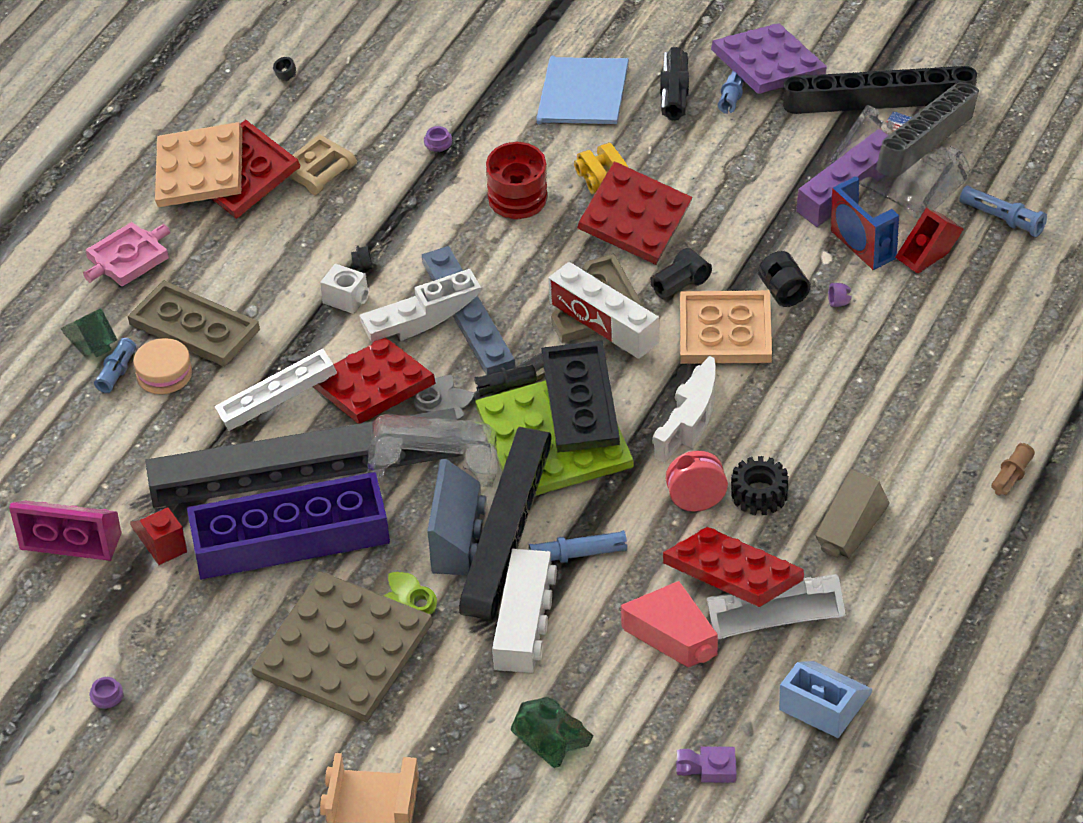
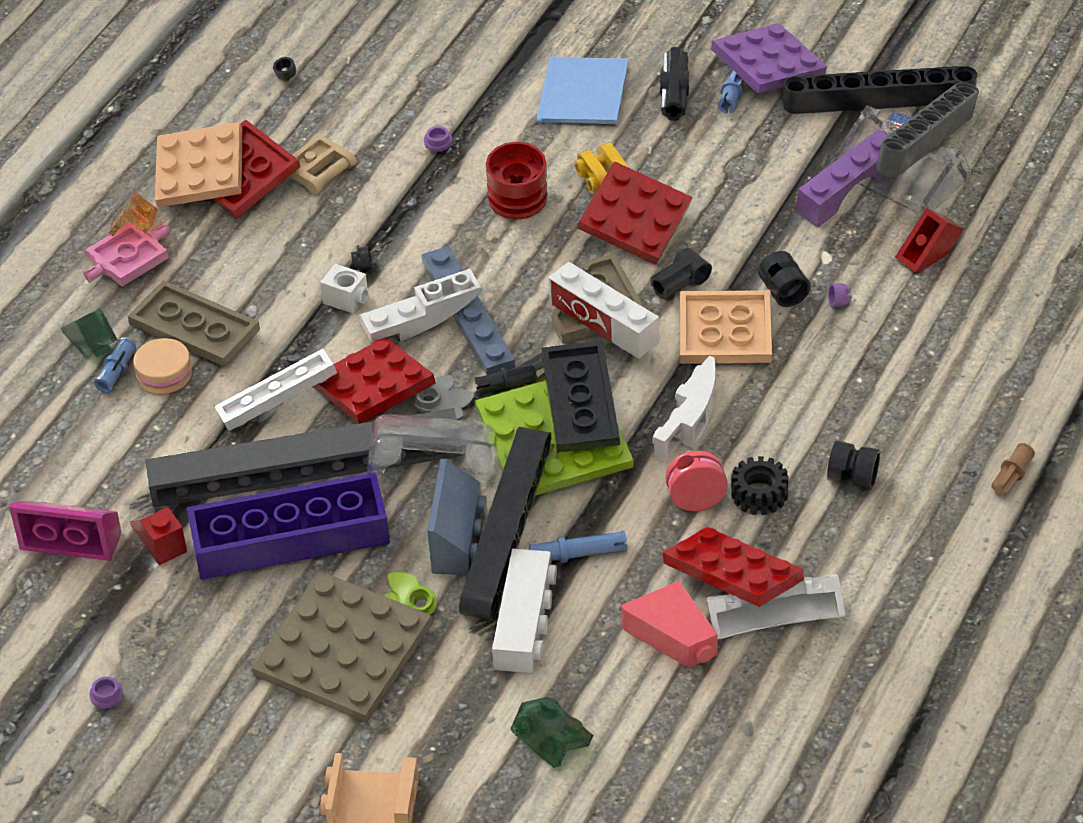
(137, 211): none -> clear orange panel
(713, 764): medium lavender plate -> none
(821, 697): light blue slope -> none
(852, 514): dark tan slope -> none
(853, 464): none -> black wheel
(869, 238): blue panel -> none
(1016, 212): medium blue pin -> none

